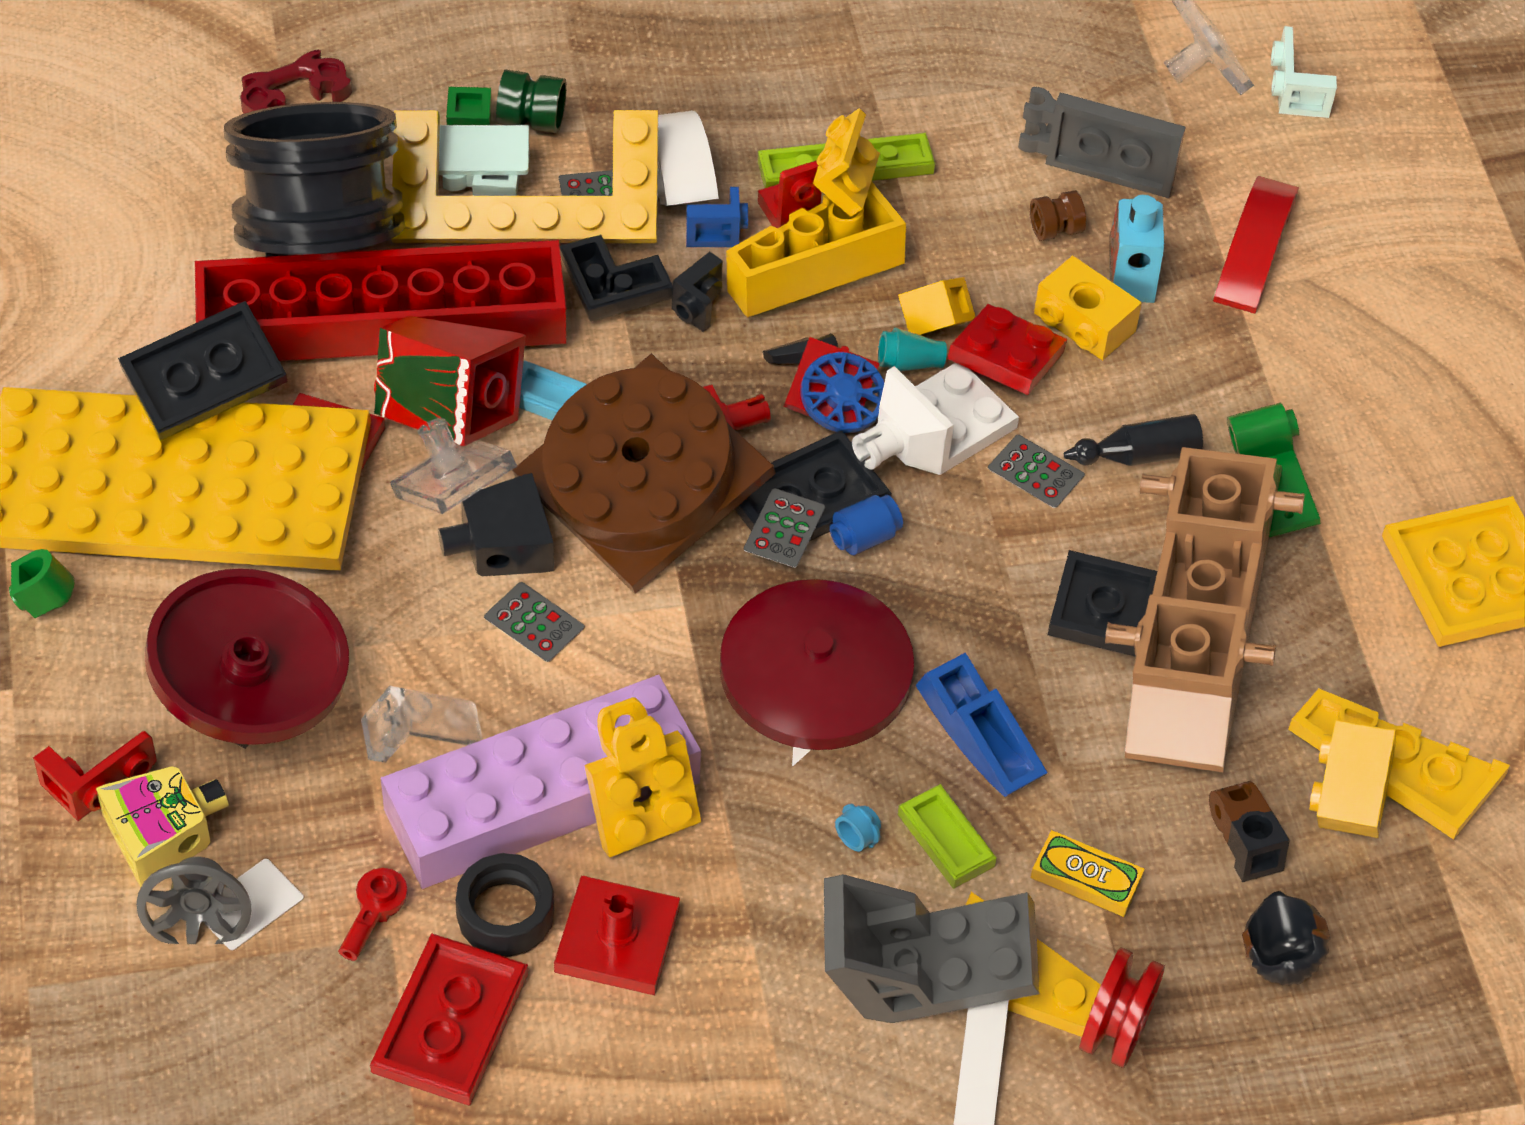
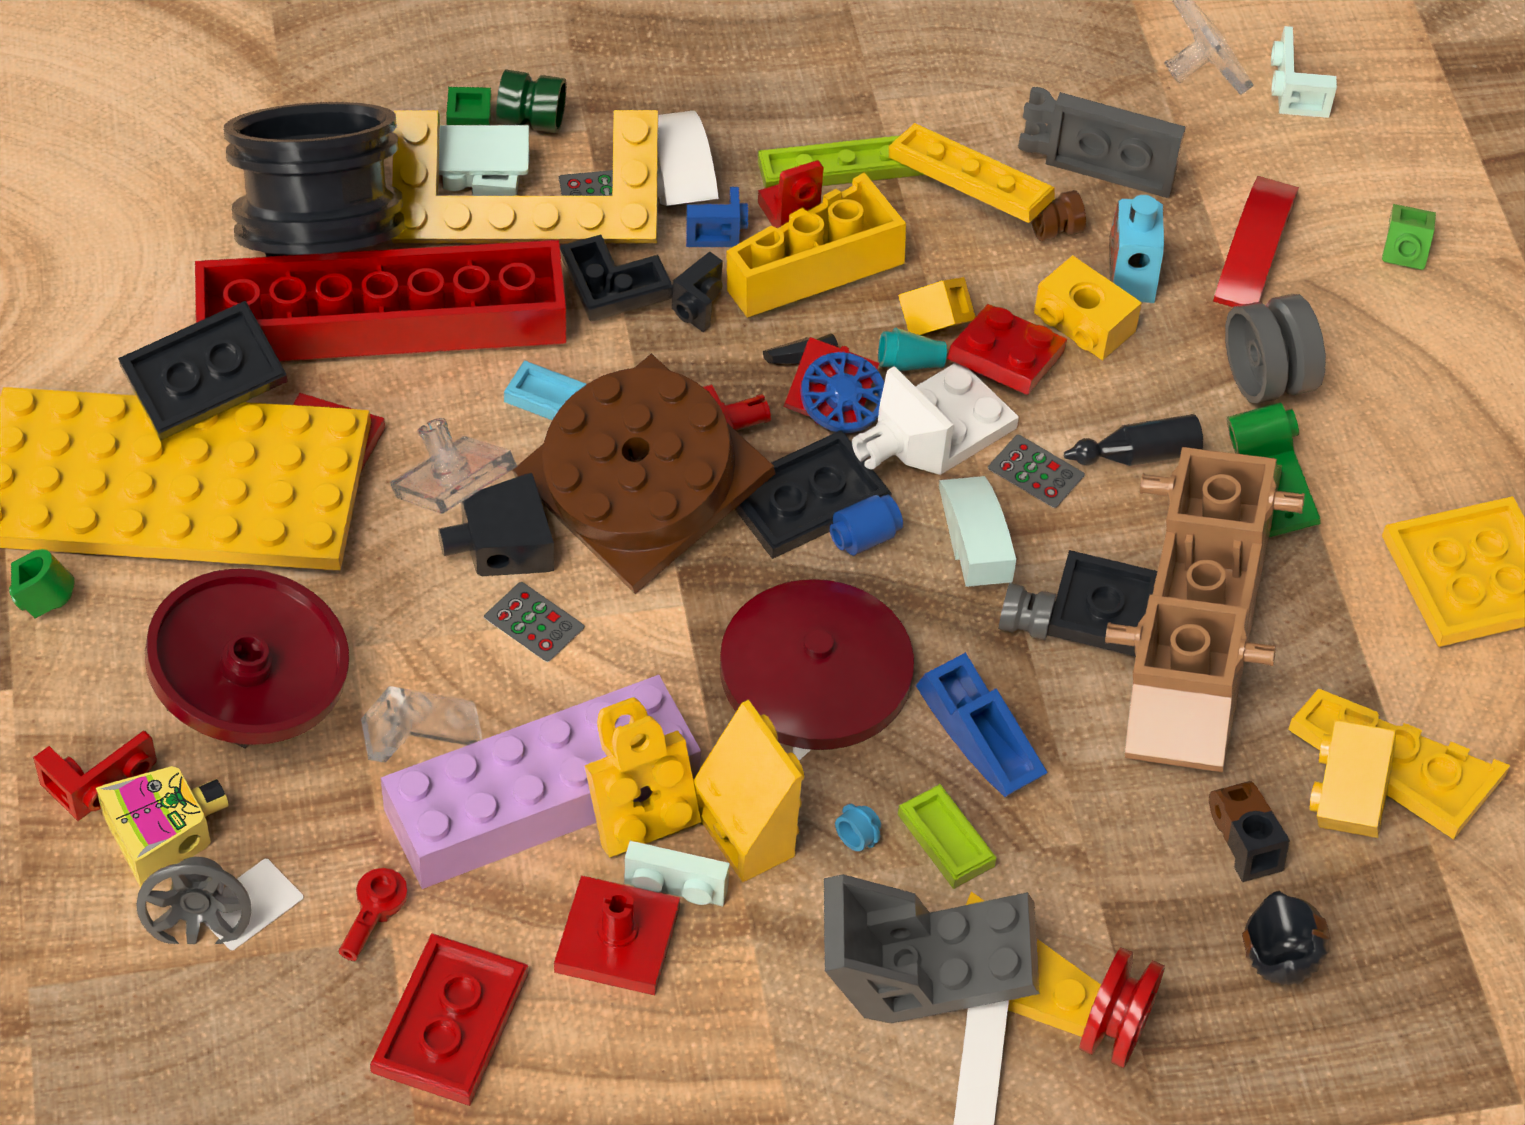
(324, 76): dark red helmet -> none
(449, 373): red slope -> none
(509, 870): black tyre -> none
(676, 873): none -> light aqua plate
(750, 794): none -> yellow slope
(784, 527): dark grey sticker -> none
(846, 163): yellow bracket -> none
(972, 172): none -> yellow tile
(978, 531): none -> light aqua slope
(1027, 611): none -> dark grey wheel
(1087, 873): yellow tile -> none
(1275, 348): none -> dark grey wheel
(1409, 236): none -> bright green bracket

